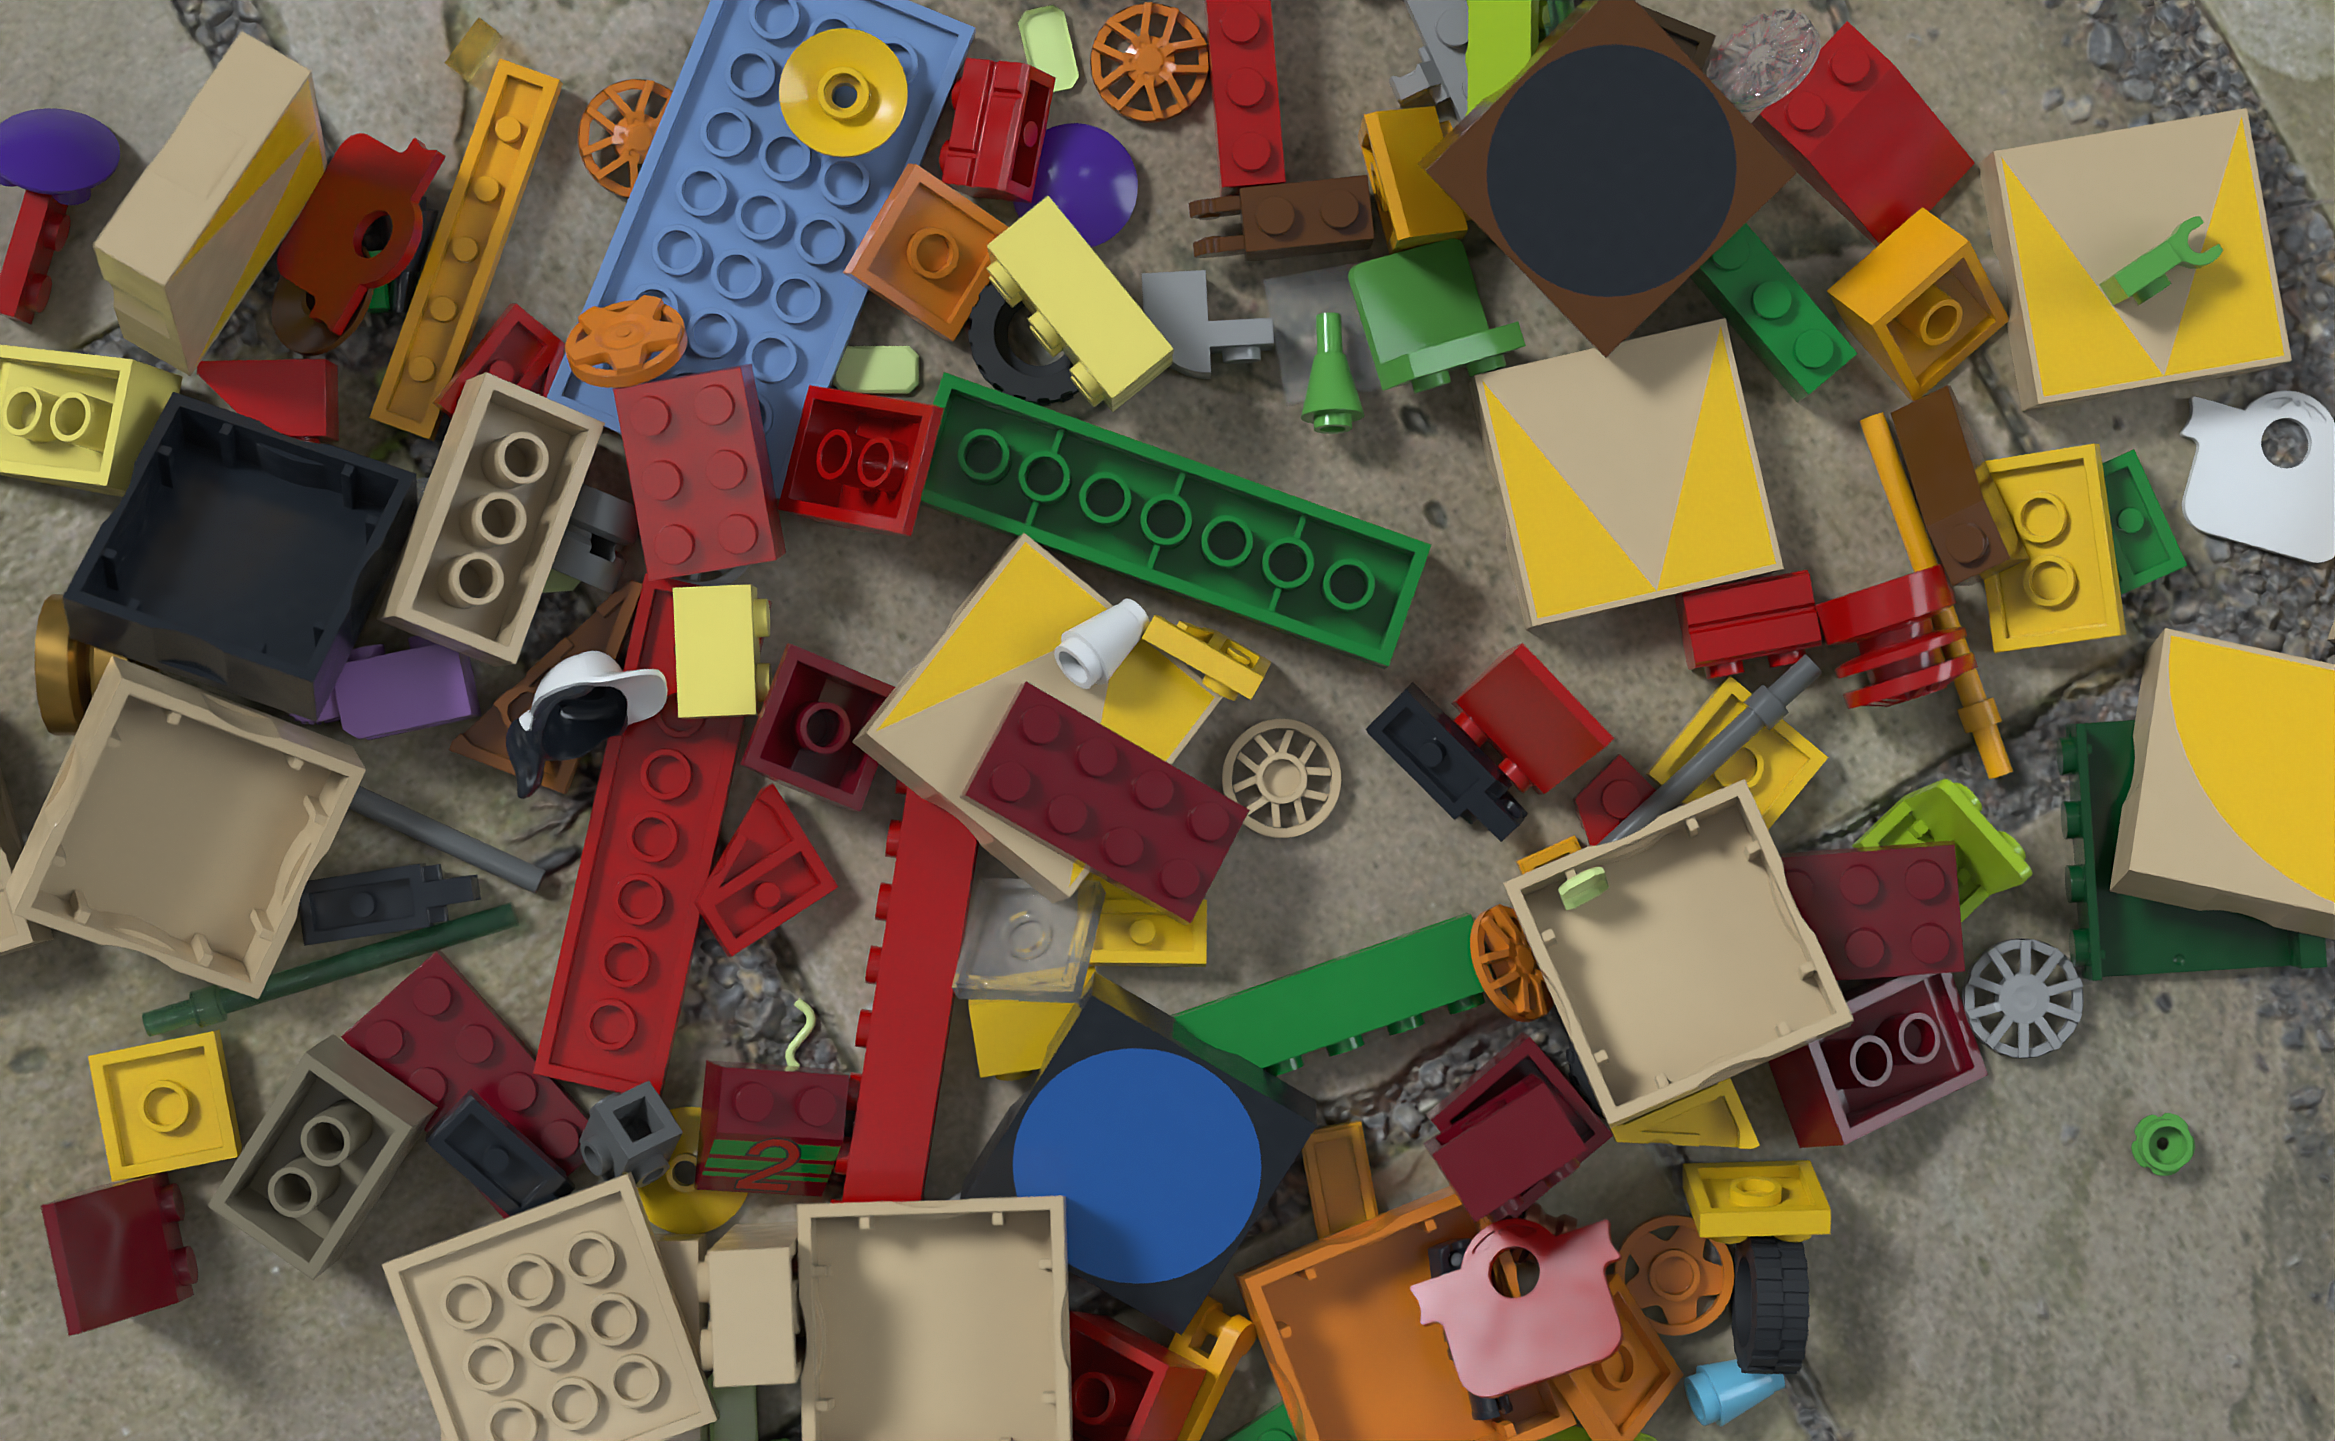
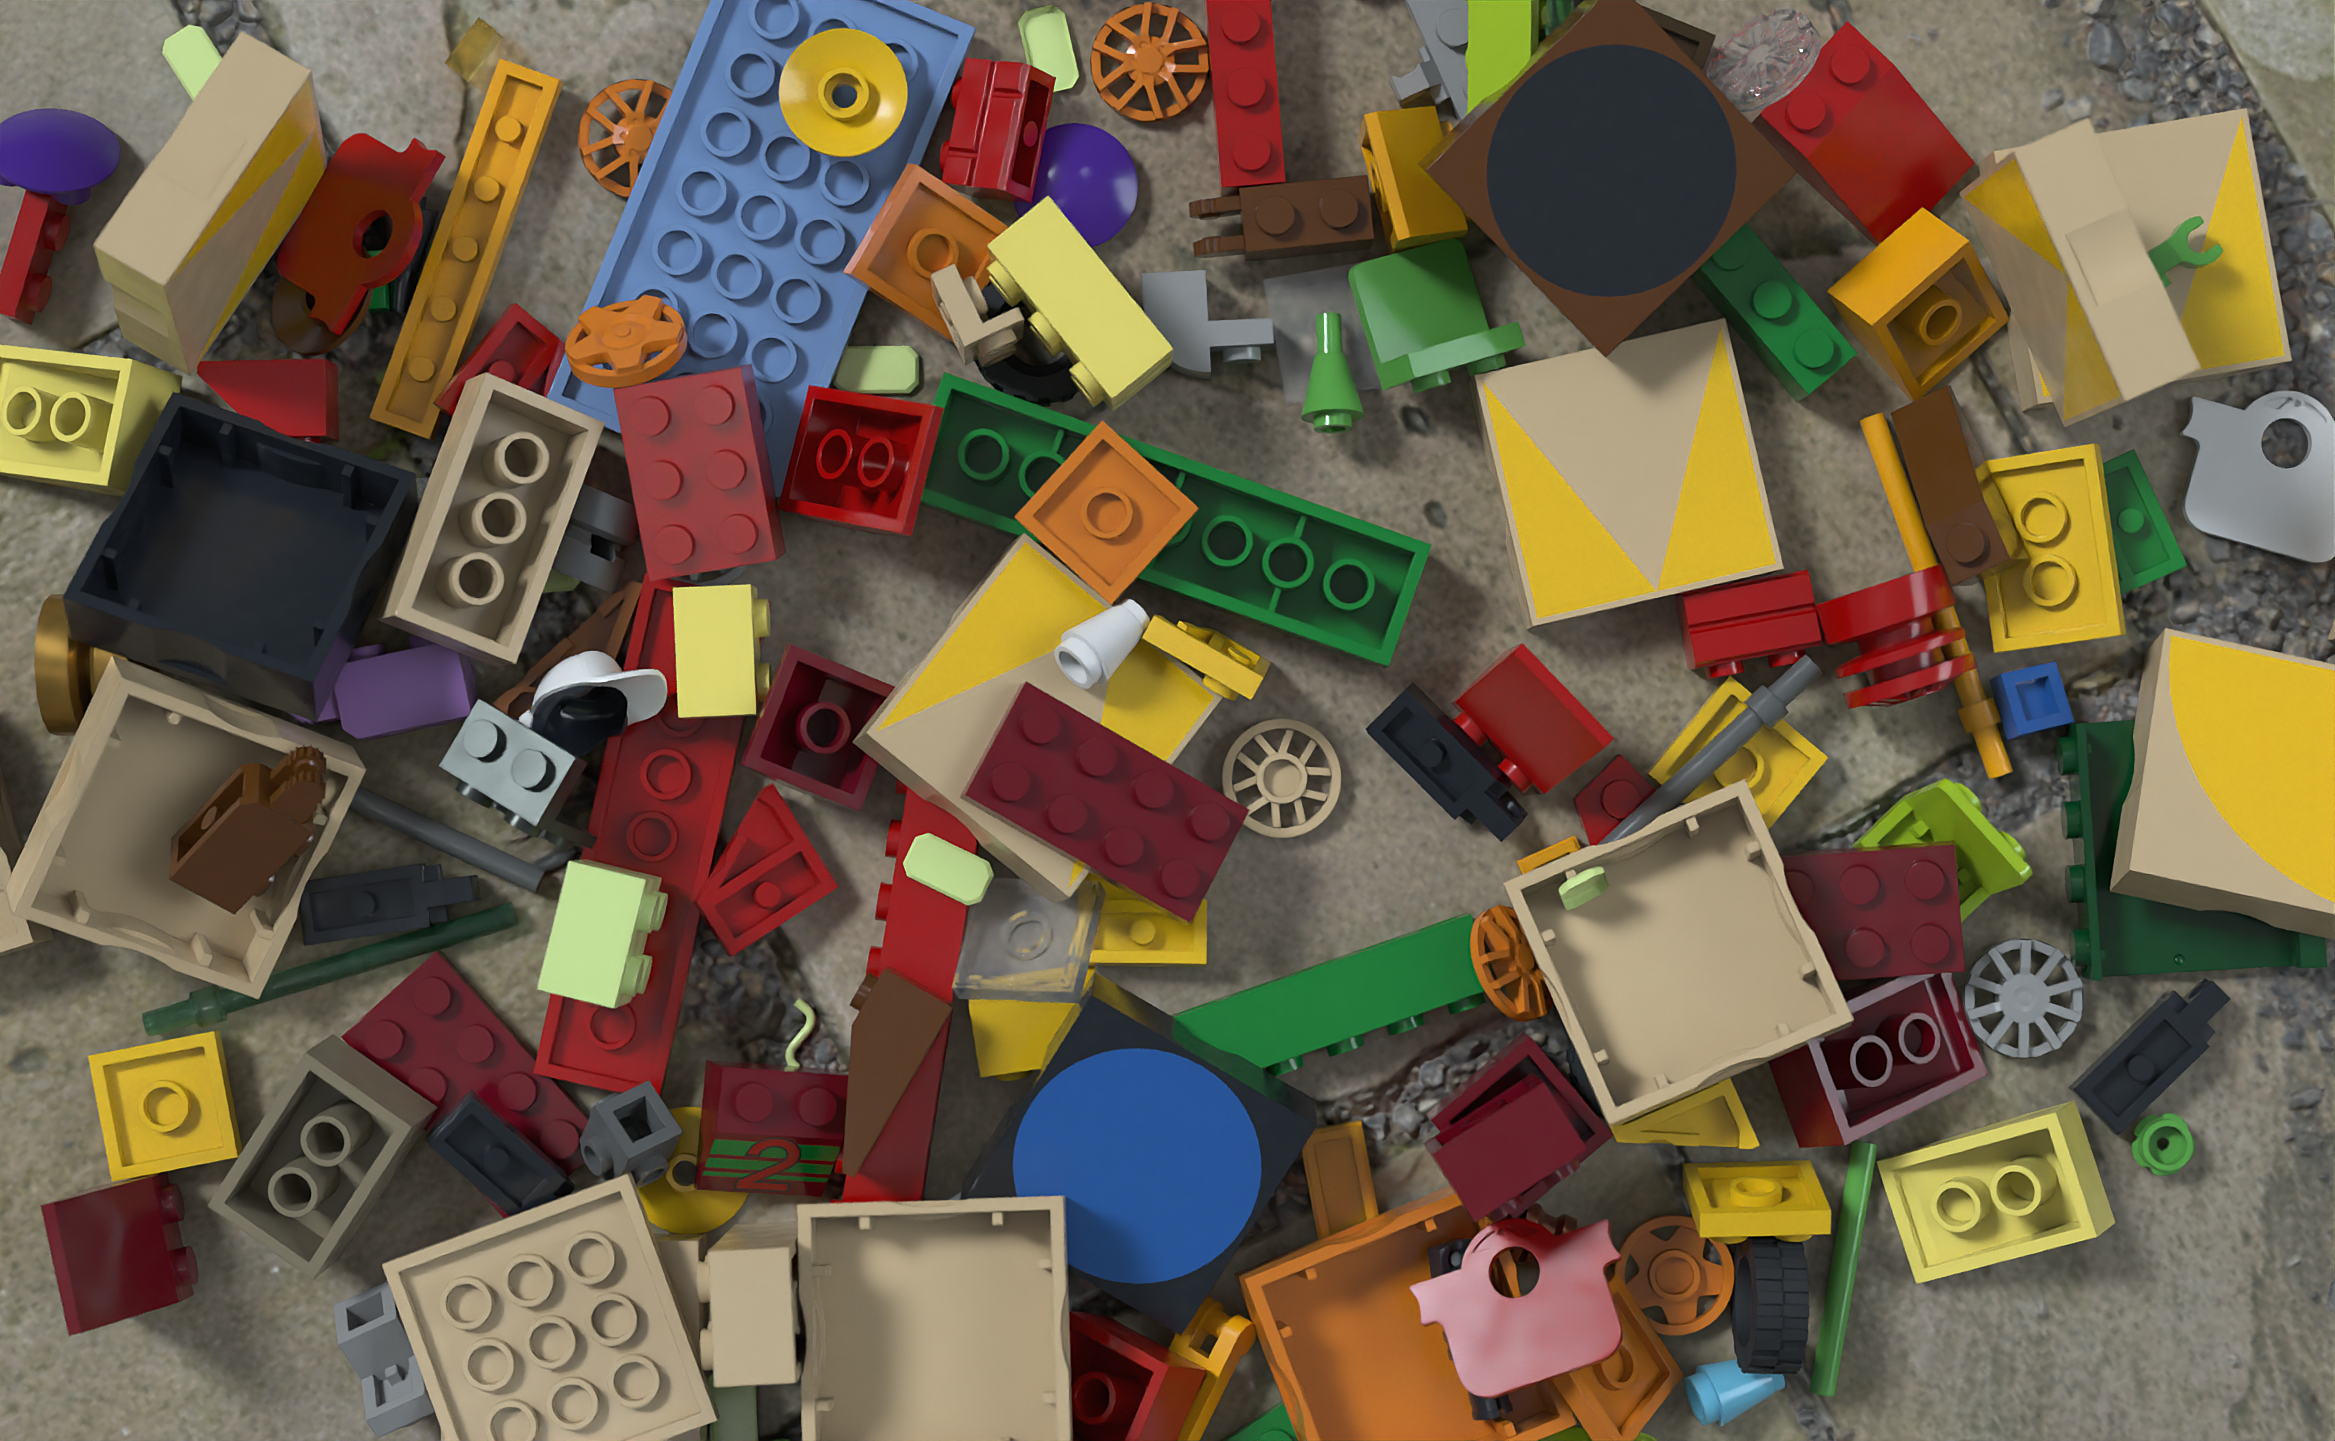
(191, 57): none -> yellowish green piece
(249, 829): none -> reddish brown hinge
(383, 1358): none -> light grey brick
(517, 774): none -> bracket
(602, 934): none -> yellowish green brick
(887, 1046): none -> reddish brown slope
(948, 869): none -> yellowish green piece
(967, 322): none -> tan bracket
(1106, 513): none -> orange plate
(1843, 1268): none -> bright green bar
(1996, 1193): none -> light yellow slope
(2031, 700): none -> blue plate
(2077, 274): none -> tan tile
(2150, 1056): none -> black hinge

